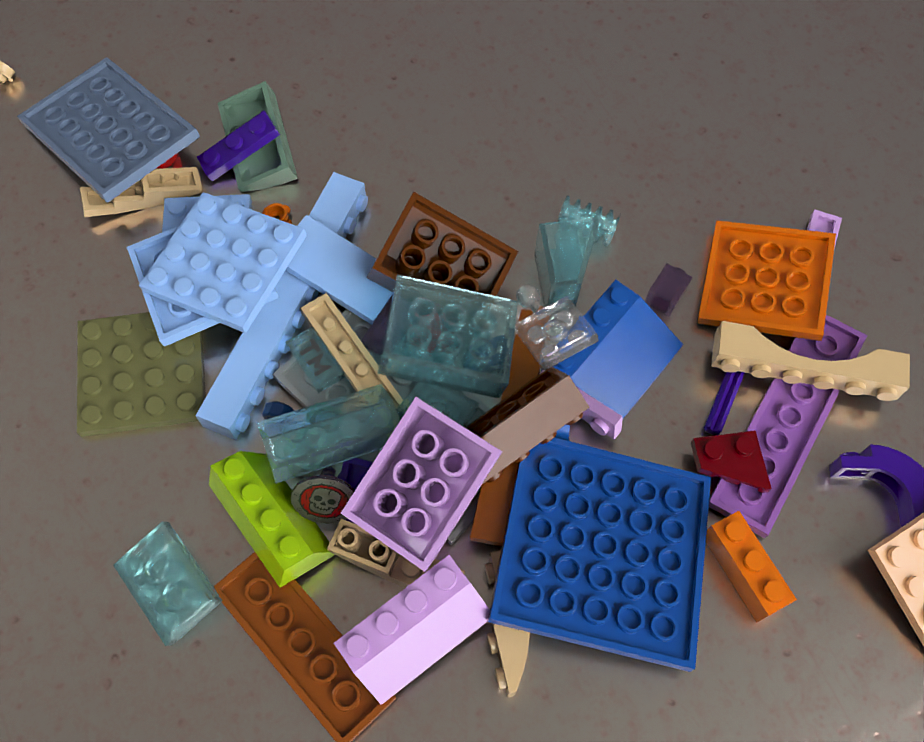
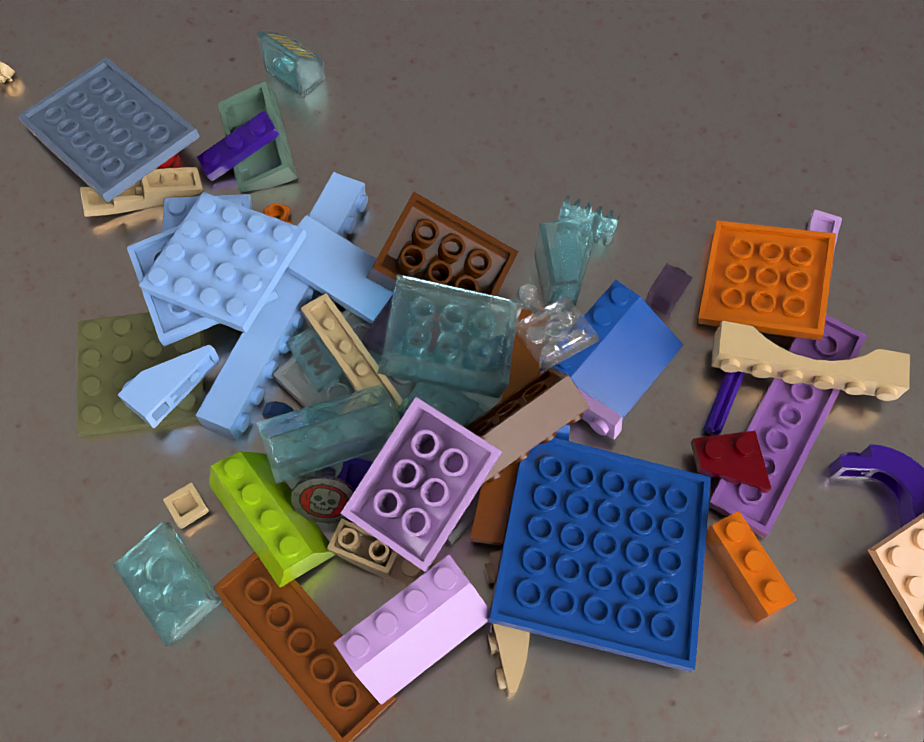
(164, 386): none -> light blue slope
(186, 505): none -> tan plate
(291, 62): none -> clear light blue slope

